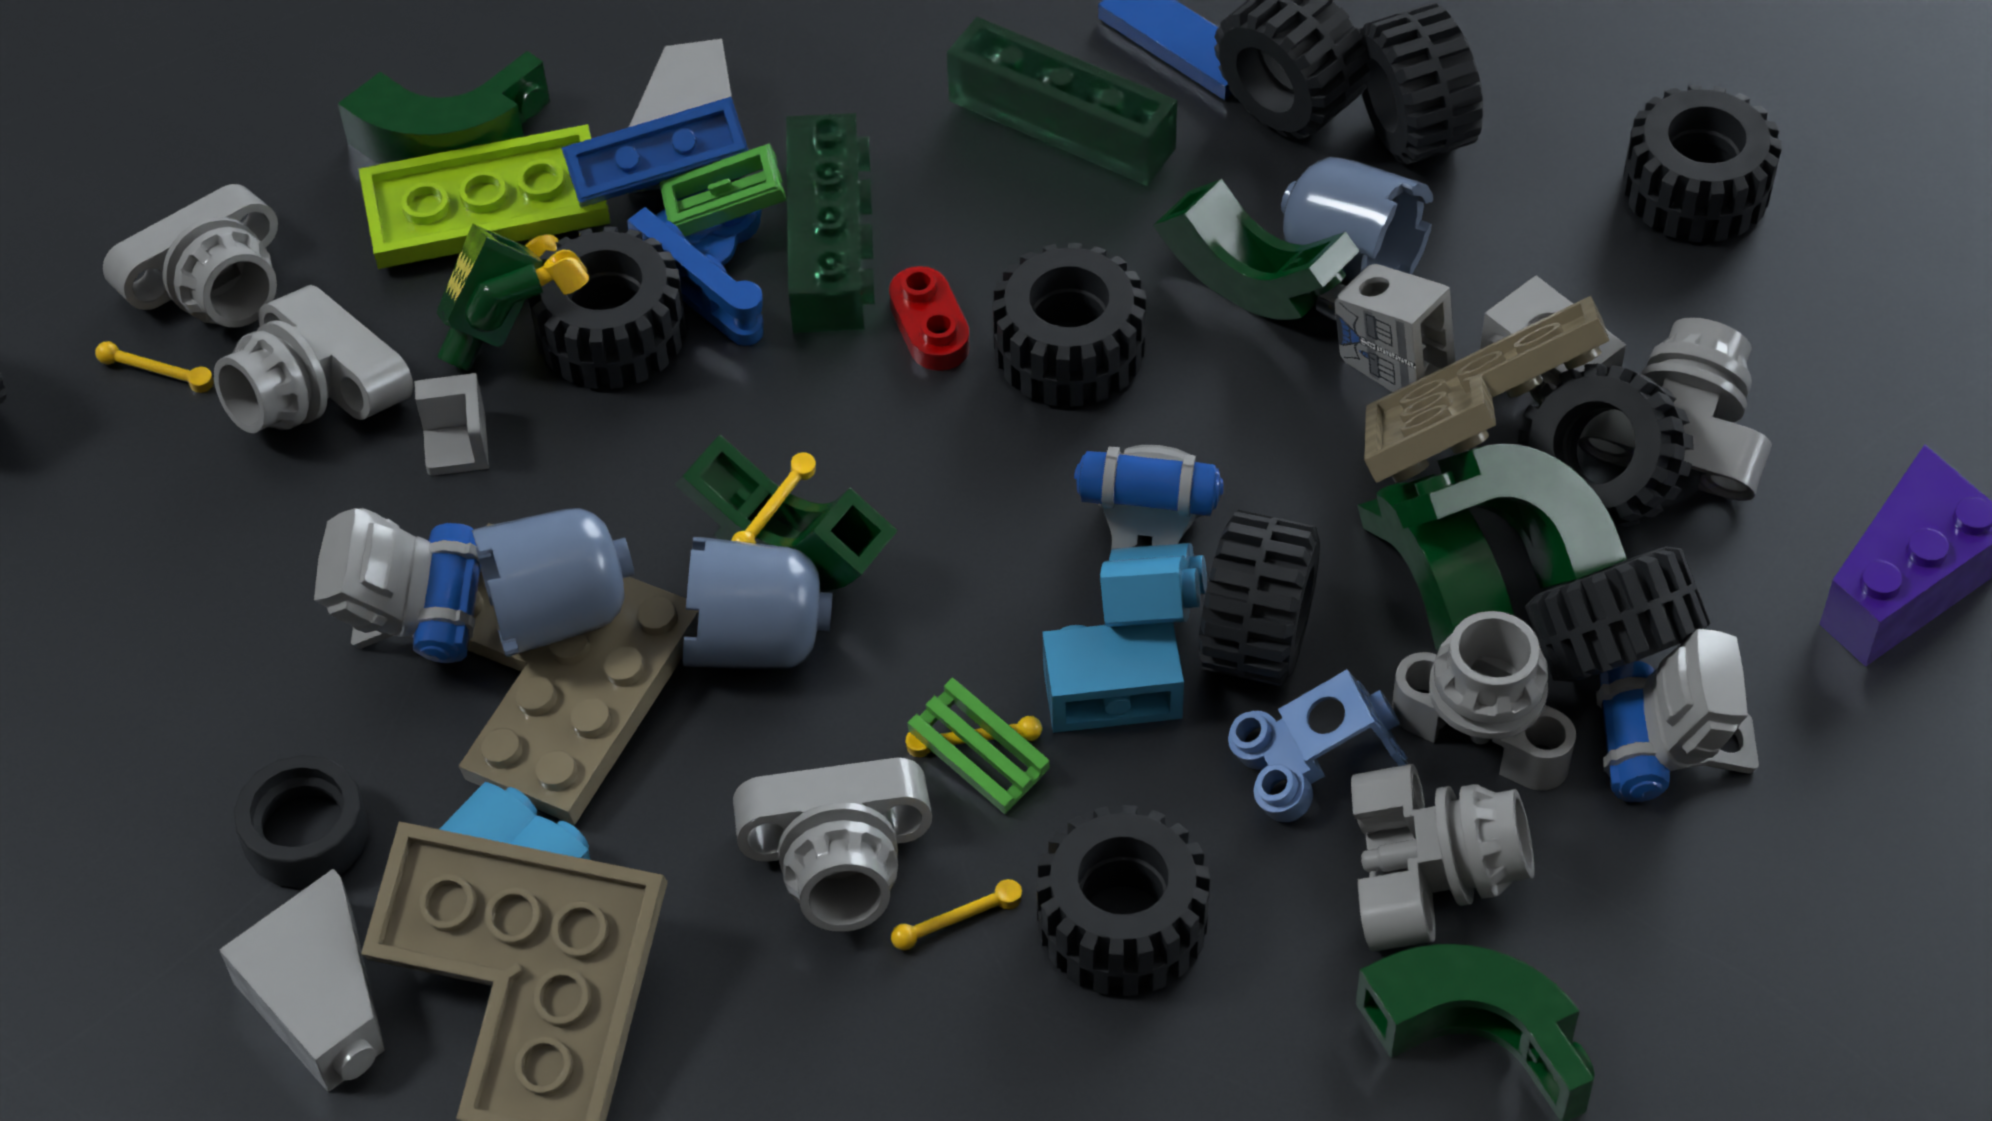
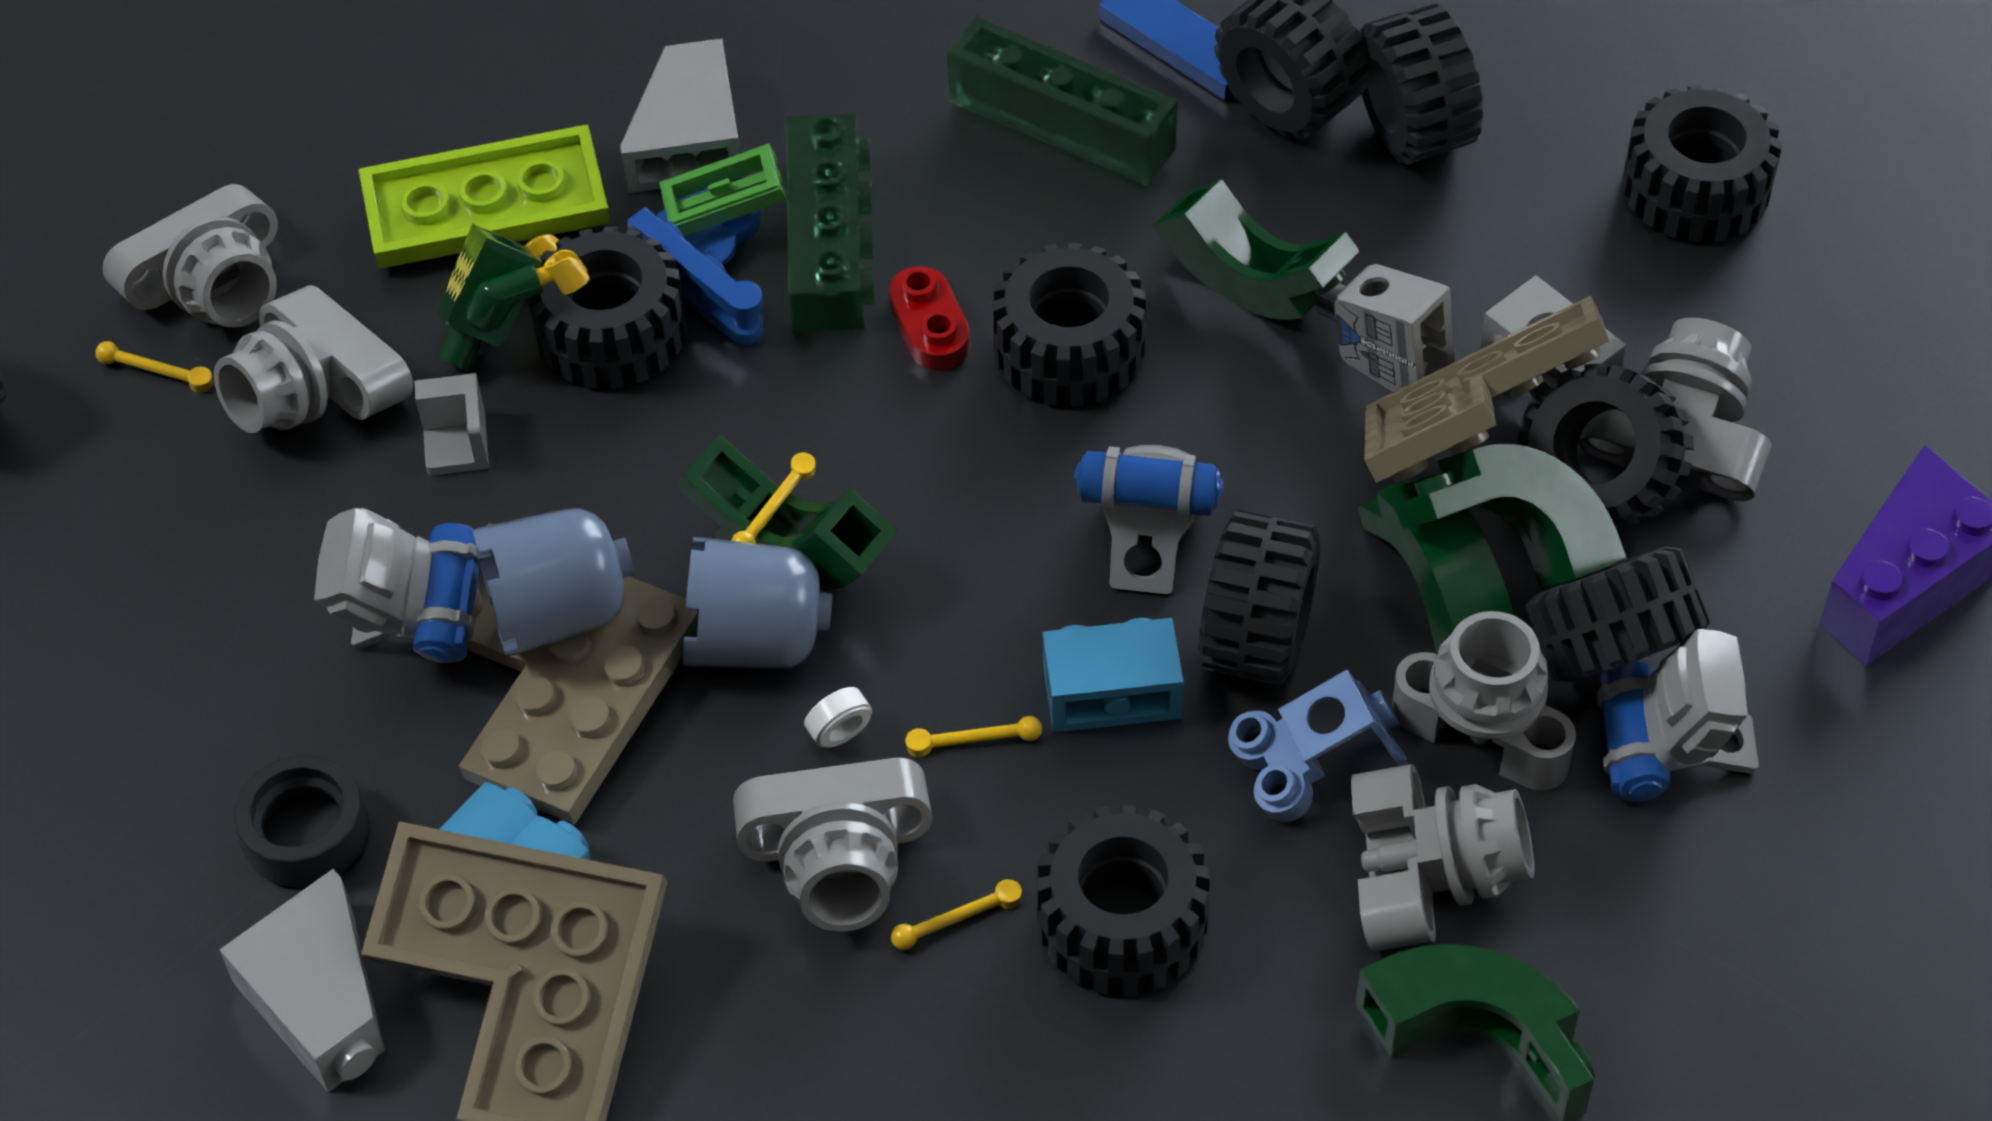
(400, 125): dark green arch -> none
(653, 151): blue tile -> none
(838, 717): none -> white tile
(940, 710): bright green tile -> none
(1151, 584): dark azure brick -> none
(1369, 204): sand blue cylinder -> none

